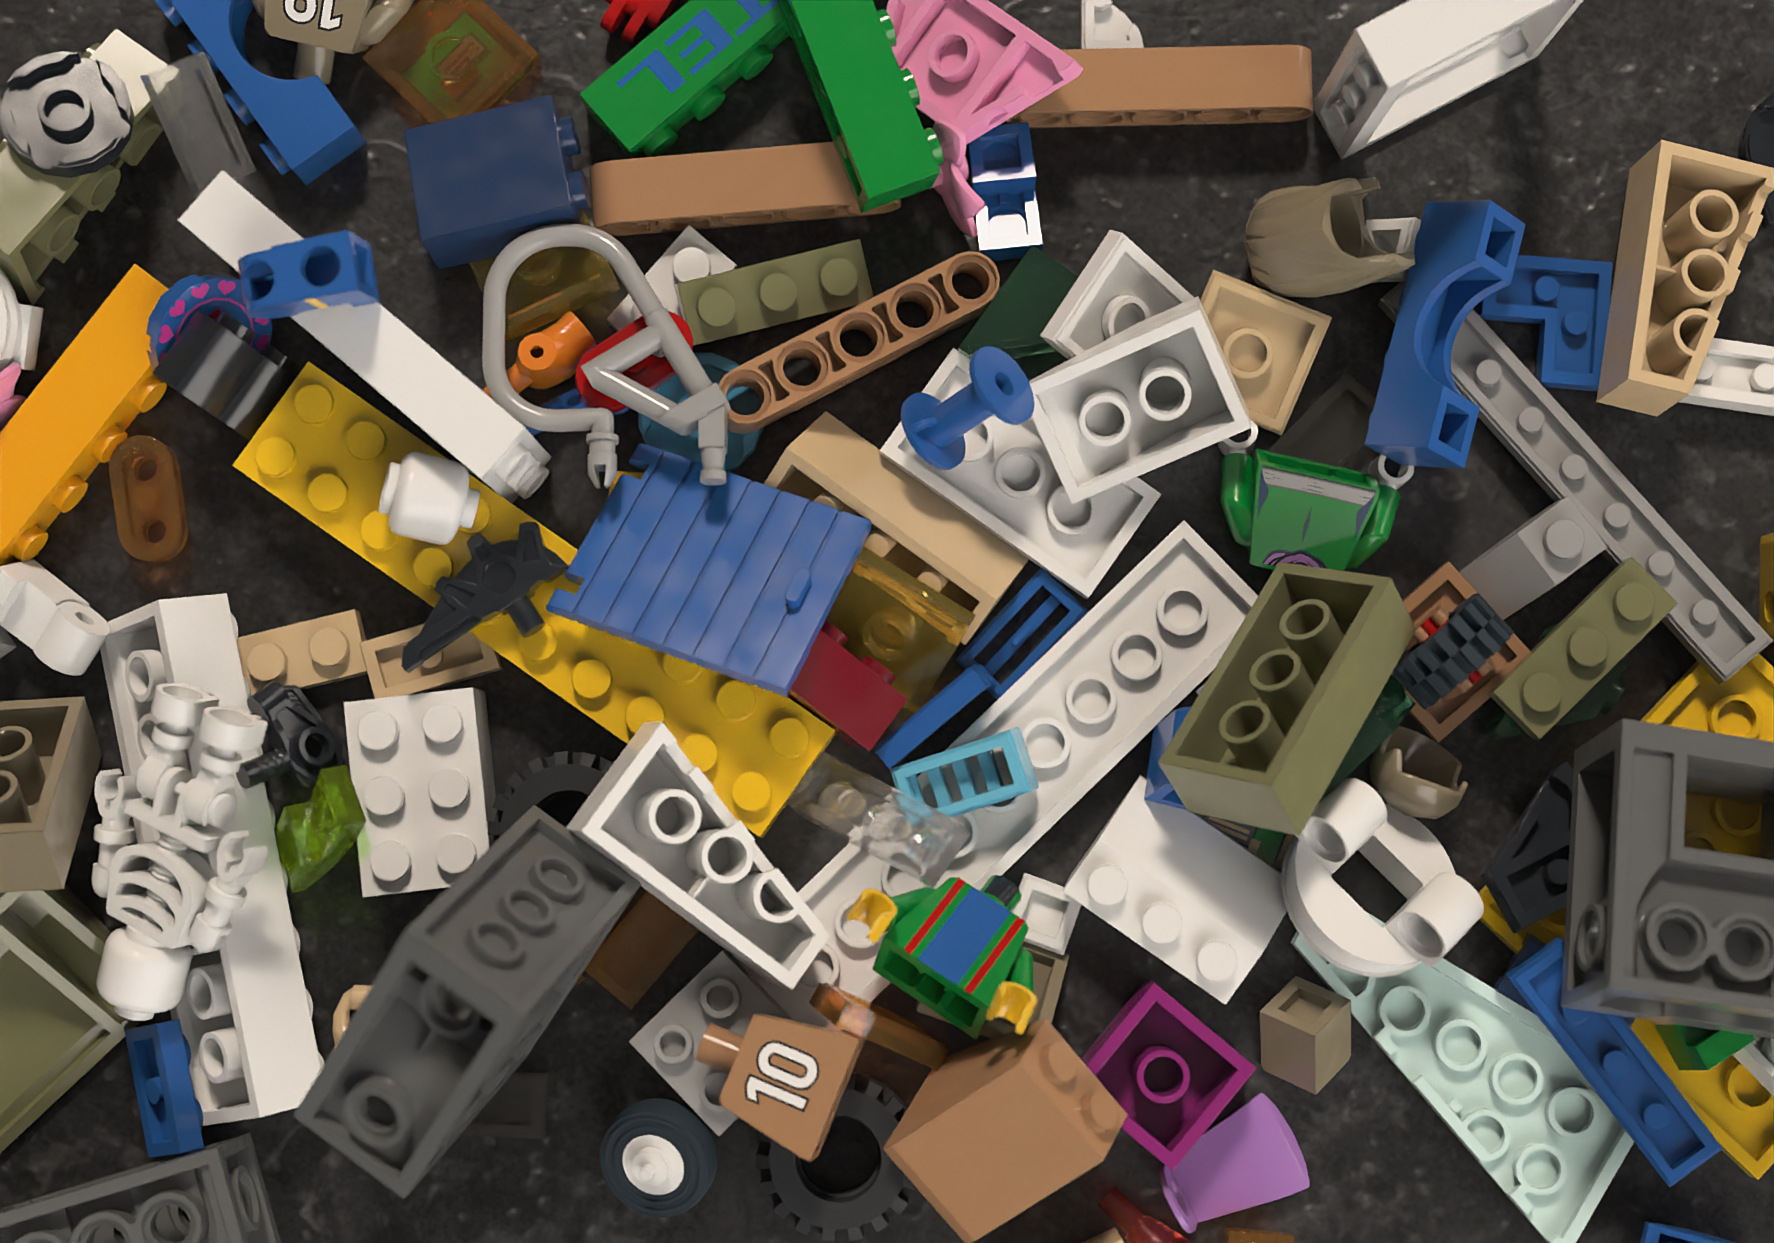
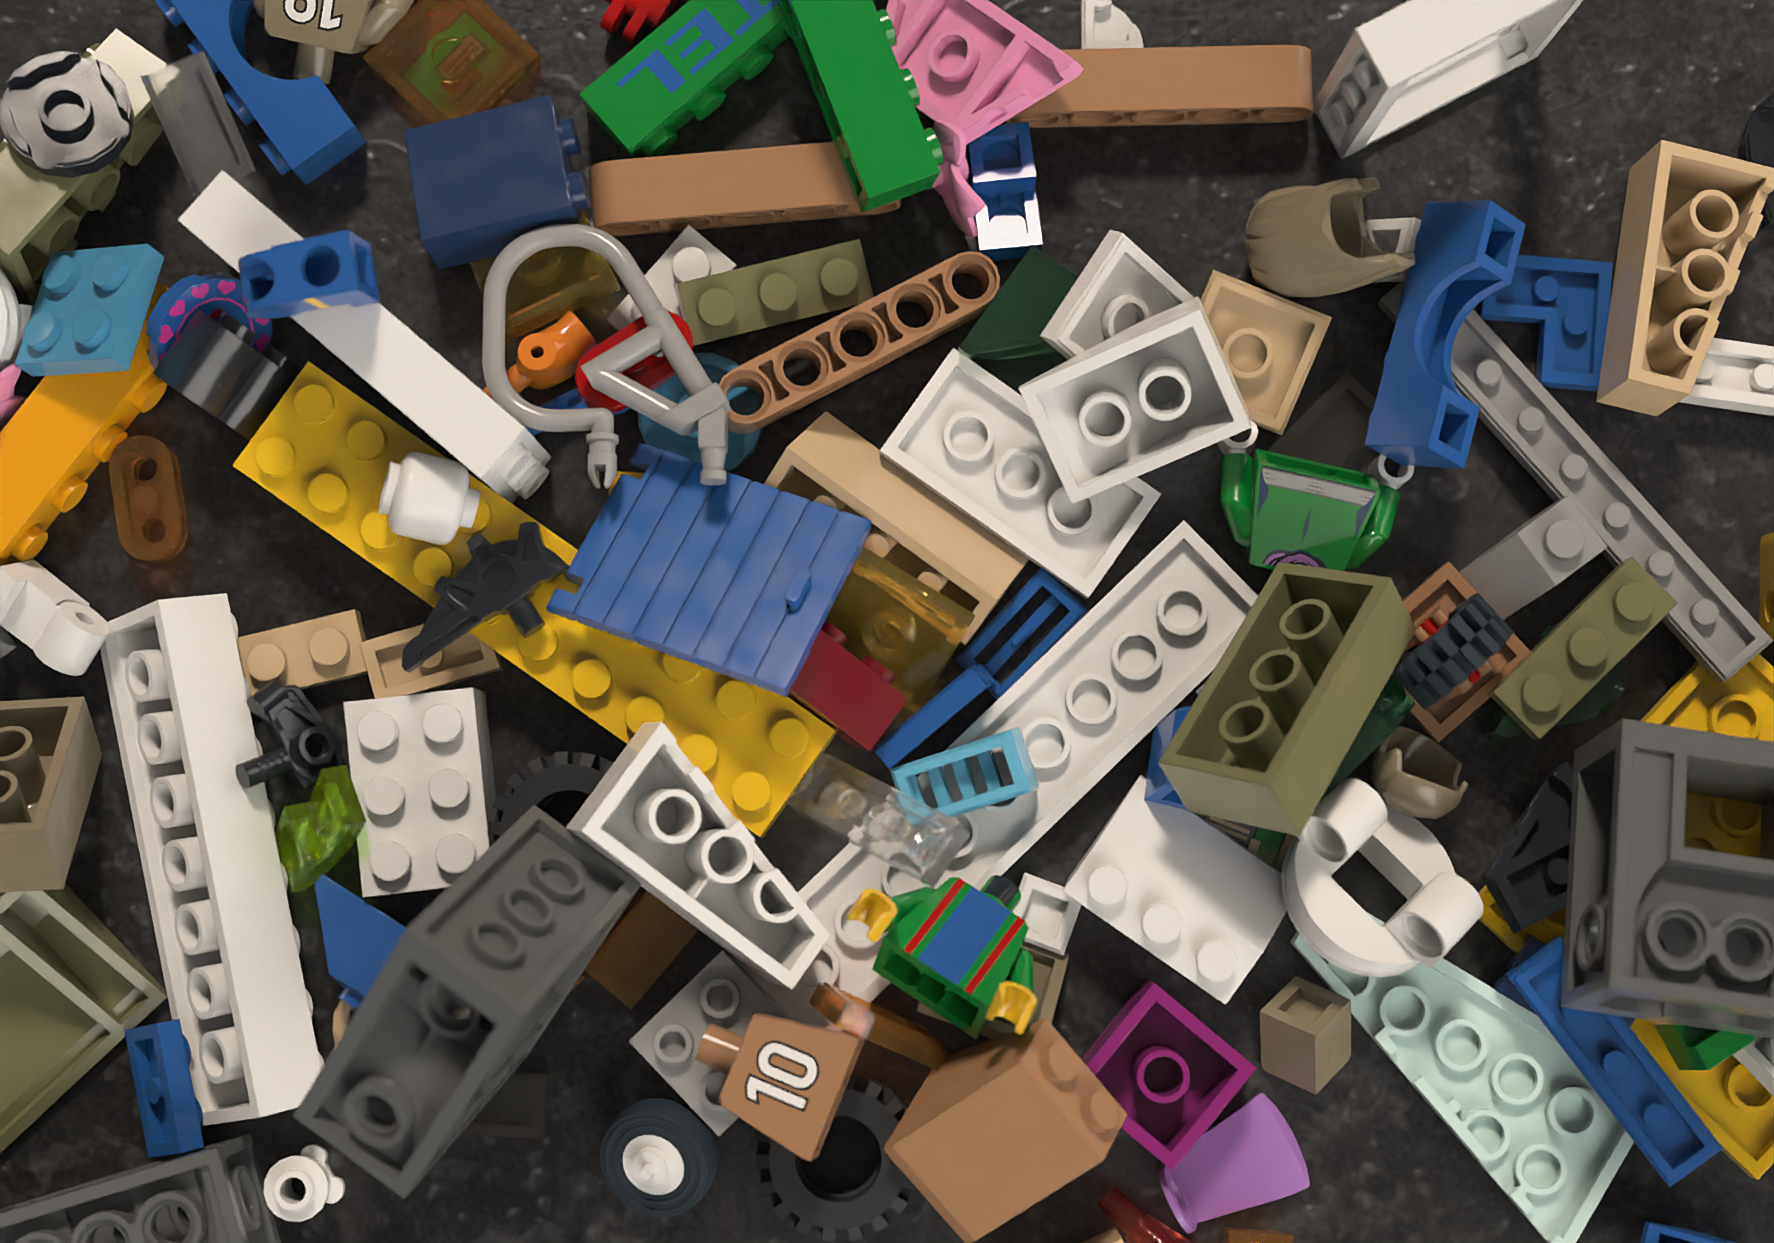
(90, 310): none -> dark azure plate
(185, 901): white piece -> none
(317, 1177): none -> white brick
(355, 939): none -> blue slope
(939, 427): blue piece -> none

